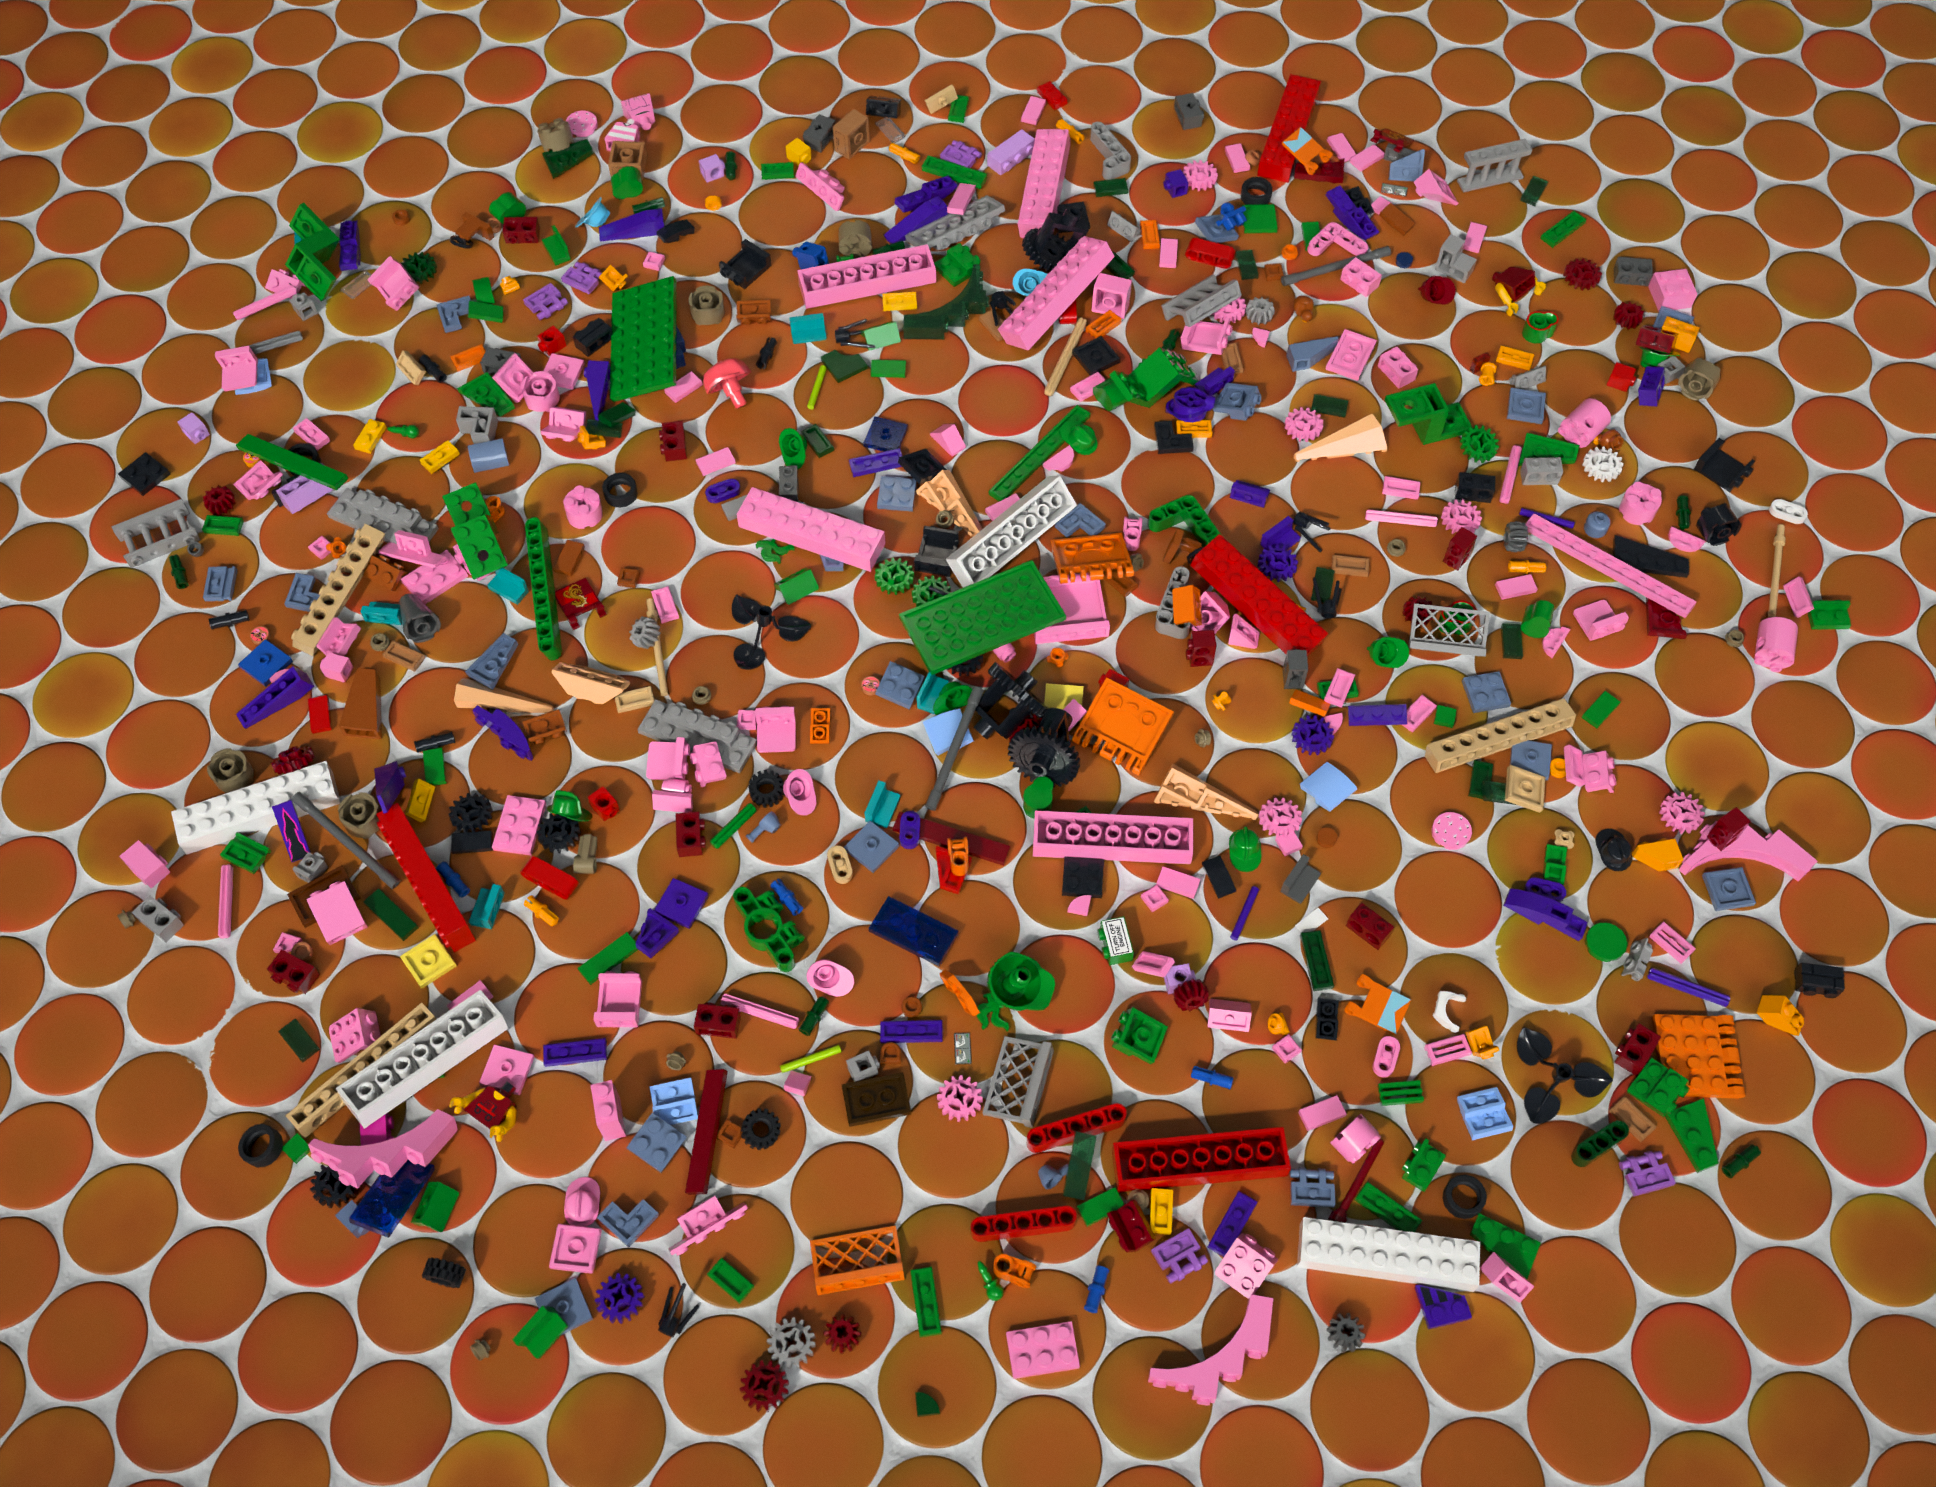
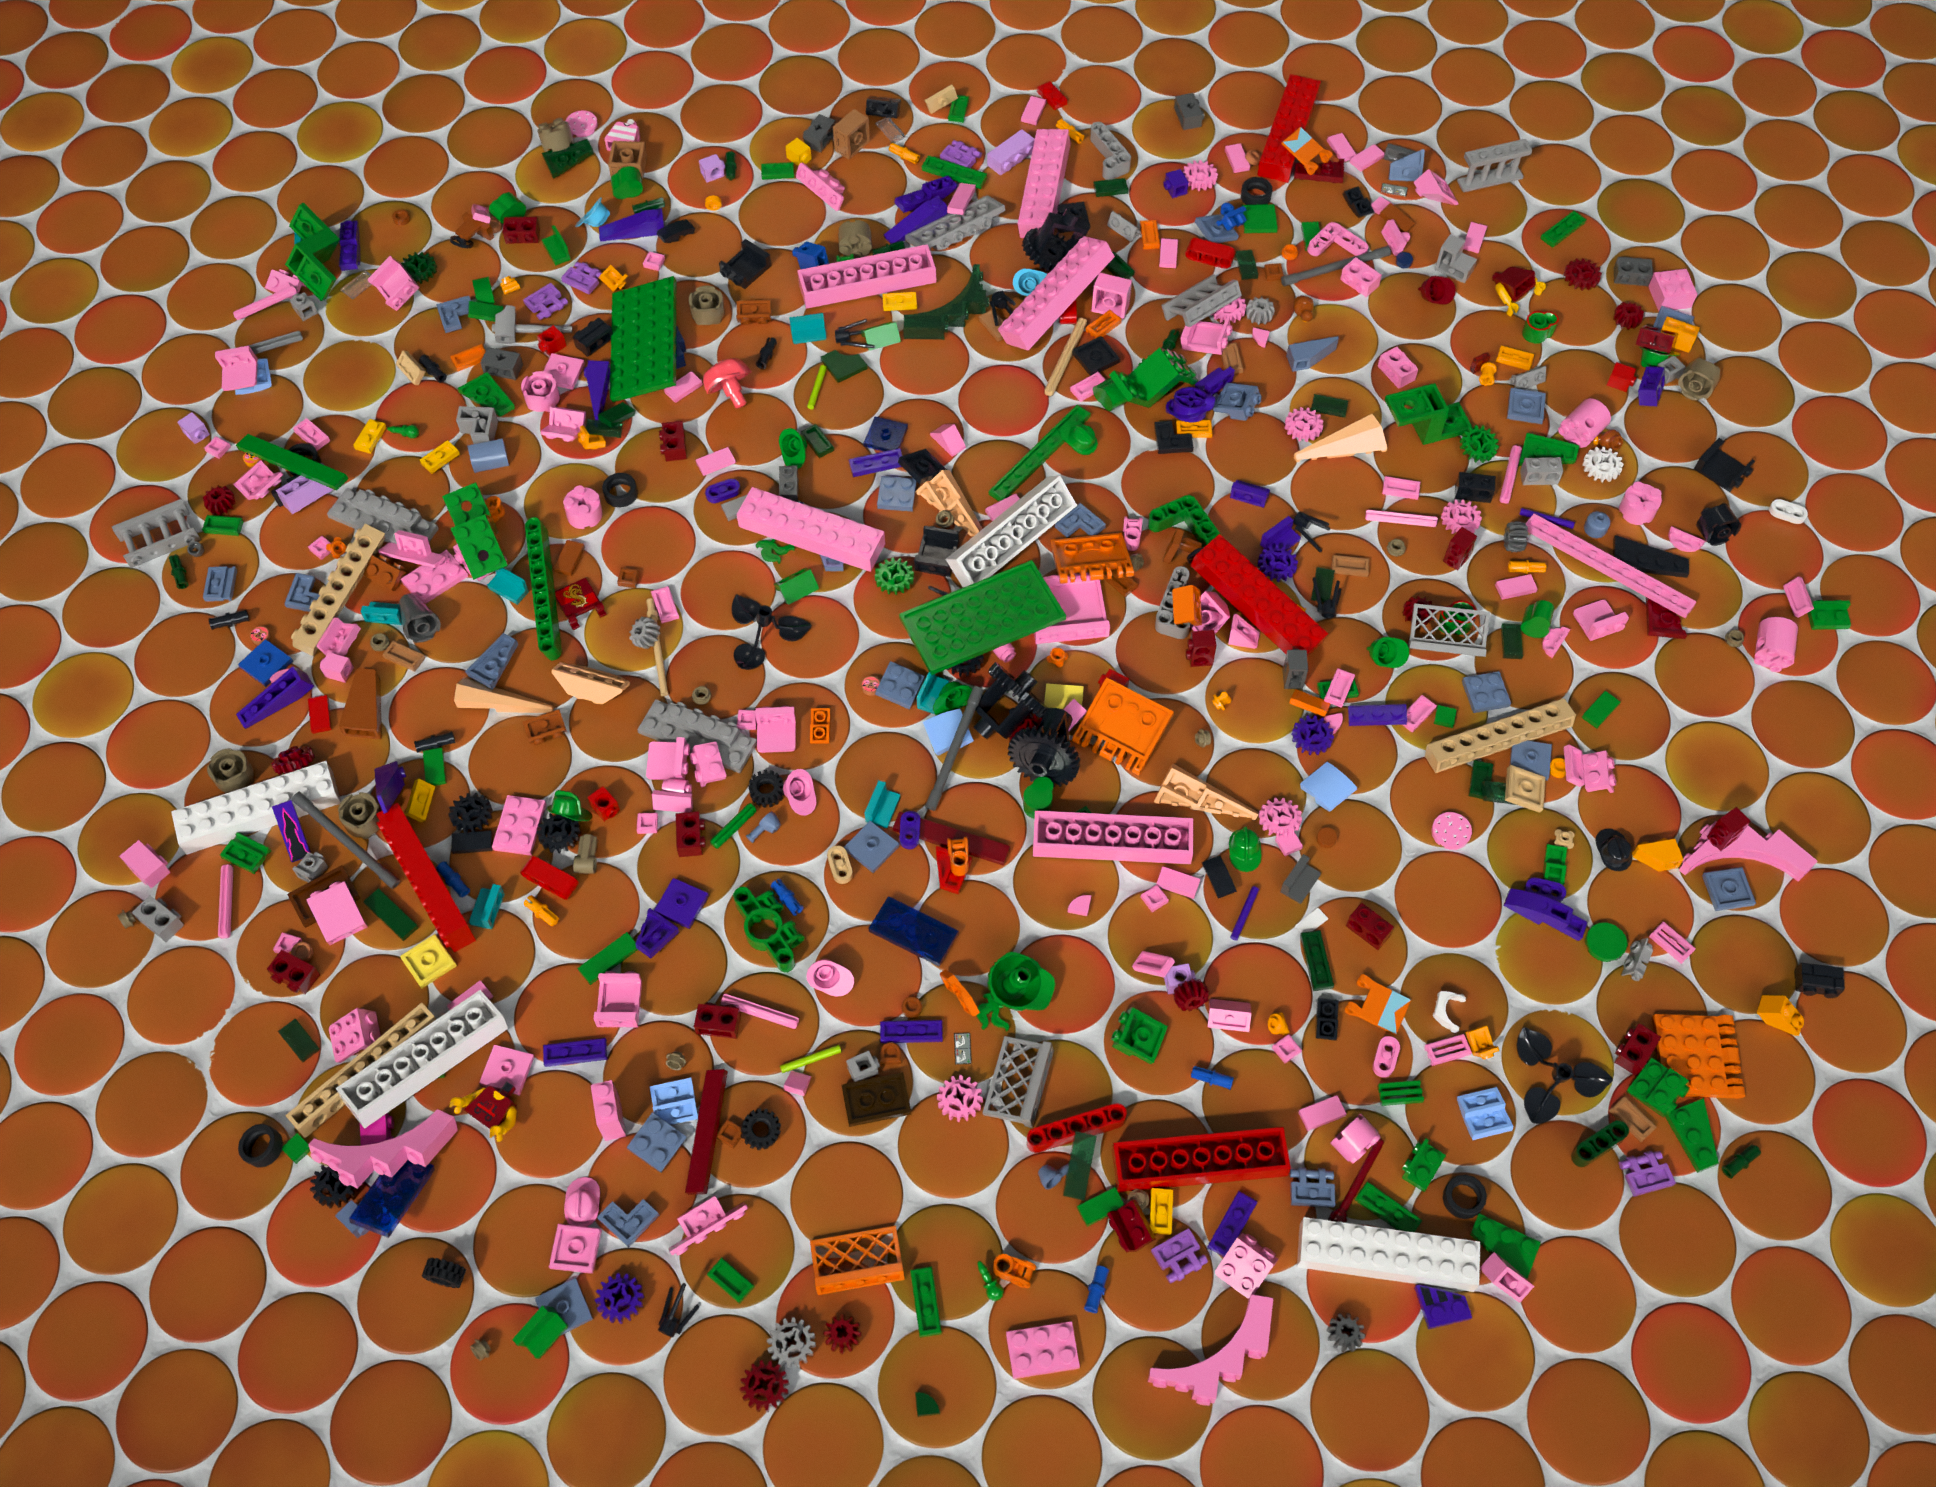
(144, 474): black plate -> none
(217, 447): none -> bright pink tile
(435, 1206): green panel -> none
(481, 213): none -> bright pink tile
(506, 327): none -> light grey piece
(506, 729): dark purple slope -> none
(511, 377): bright pink plate -> none
(634, 699): tan tile -> none
(639, 110): bright pink torso -> none
(647, 823): none -> bright pink tile
(813, 1016): dark green axle -> none
(888, 368): green tile -> none
(921, 593): green gear -> none
(957, 264): green plate -> none
(1014, 1230): red beam -> none
(1061, 460): bright pink tile -> none
(1082, 877): black plate -> none
(1116, 941): brick -> none
(1351, 355): bright pink plate -> none
(1352, 217): dark purple slope -> none
(1393, 137): dark red flag -> none
(1395, 238): none -> bright pink tile
(1534, 191): clear green tile -> none
(1681, 813): bright pink gear -> none
(1683, 512): dark green axle -> none
(1688, 987): dark purple axle -> none
(1779, 542): tan bar -> none

